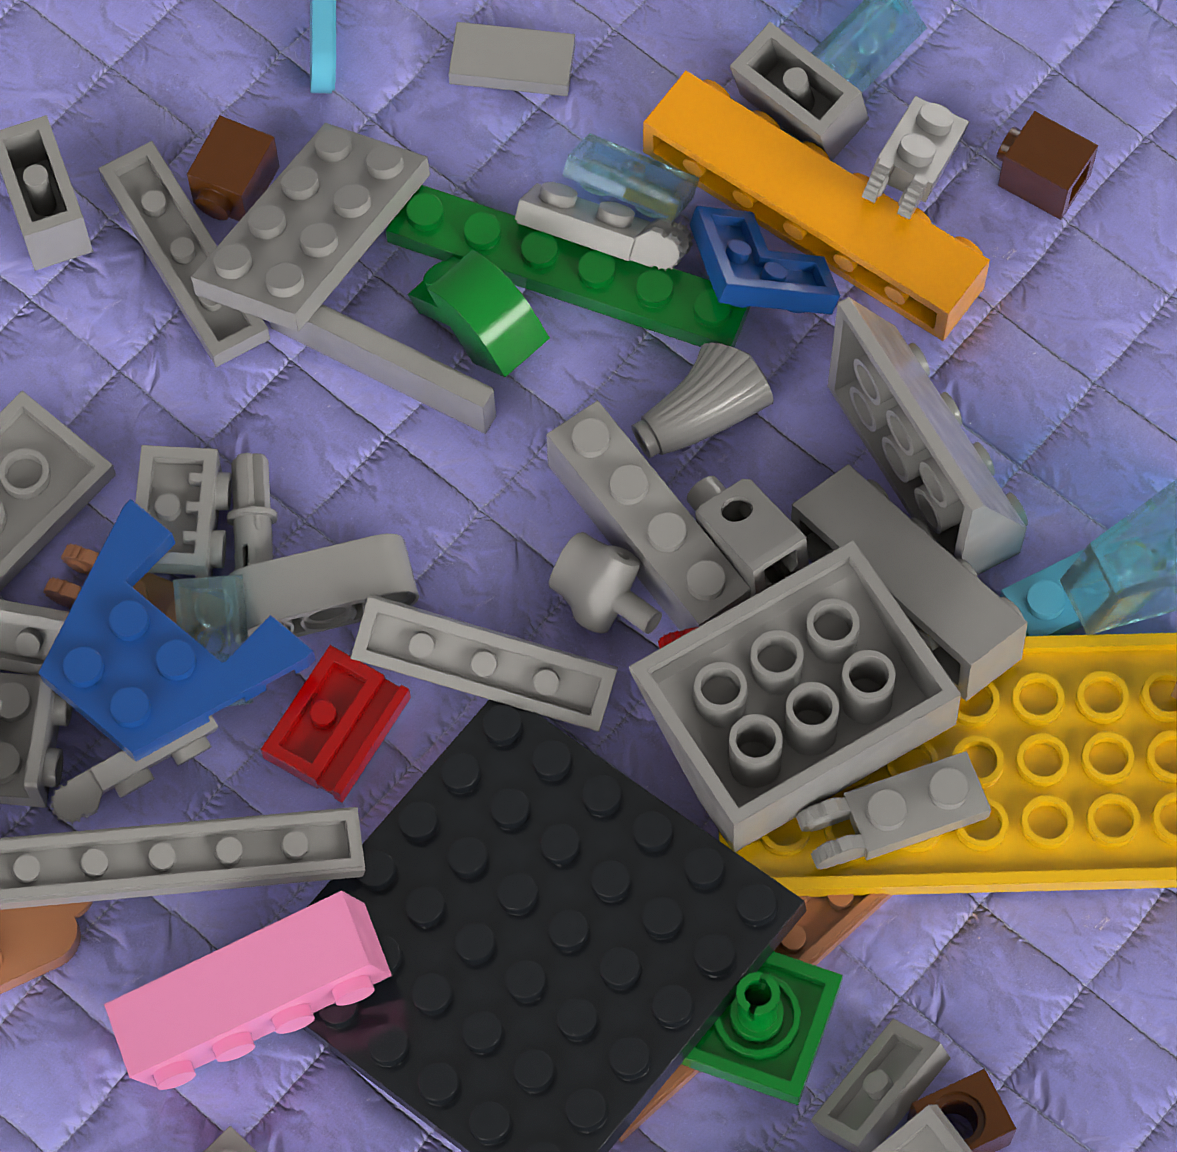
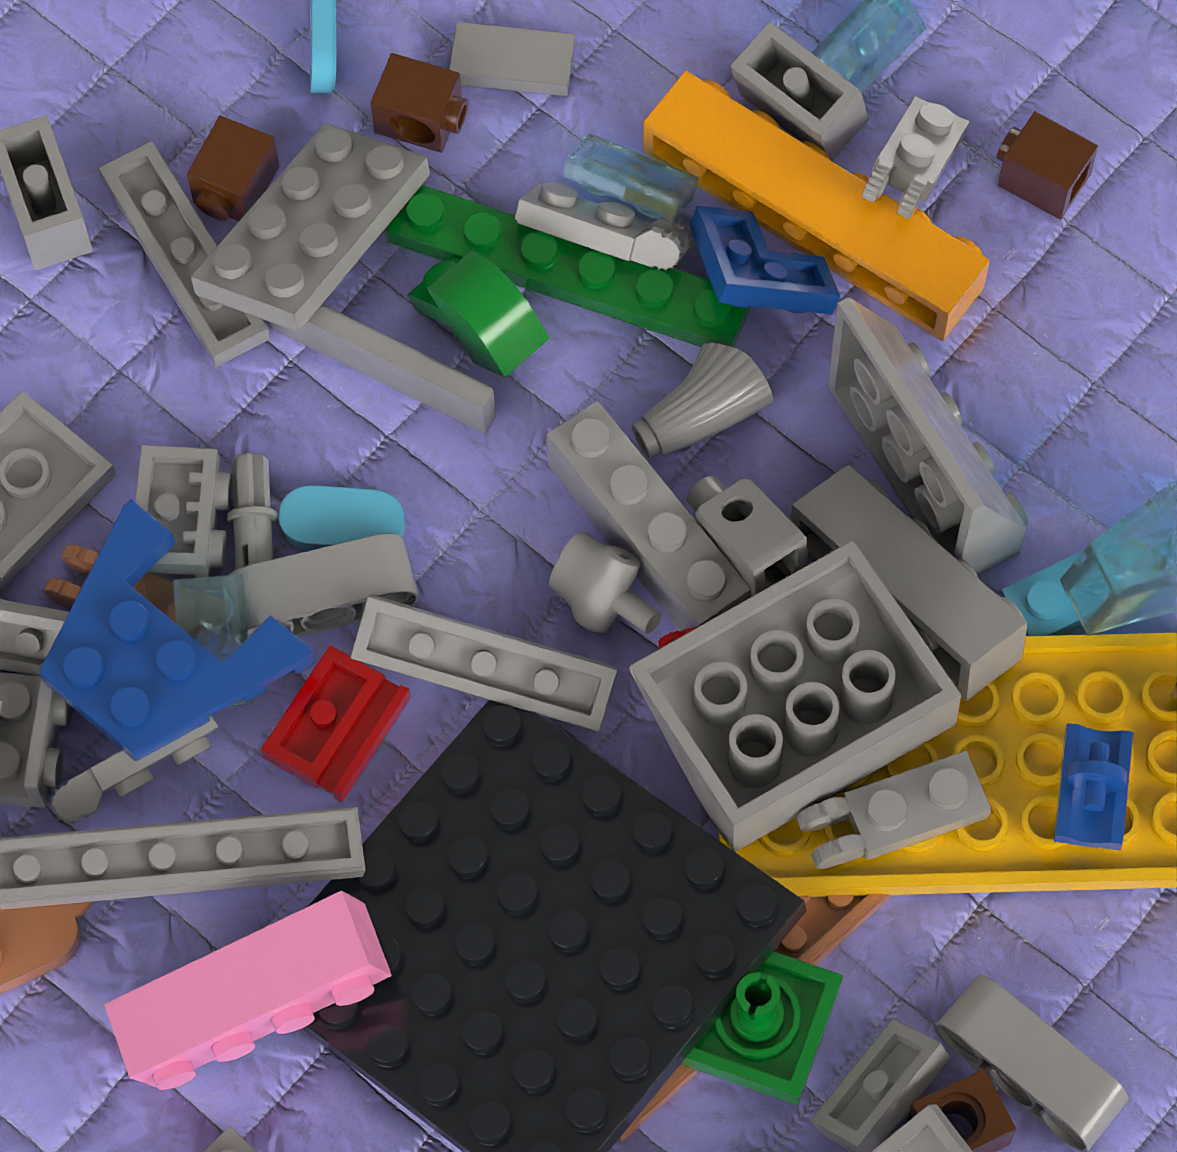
(334, 515): none -> medium azure tile
(418, 103): none -> reddish brown brick
(1032, 1063): none -> light grey beam
(1093, 787): none -> blue hips

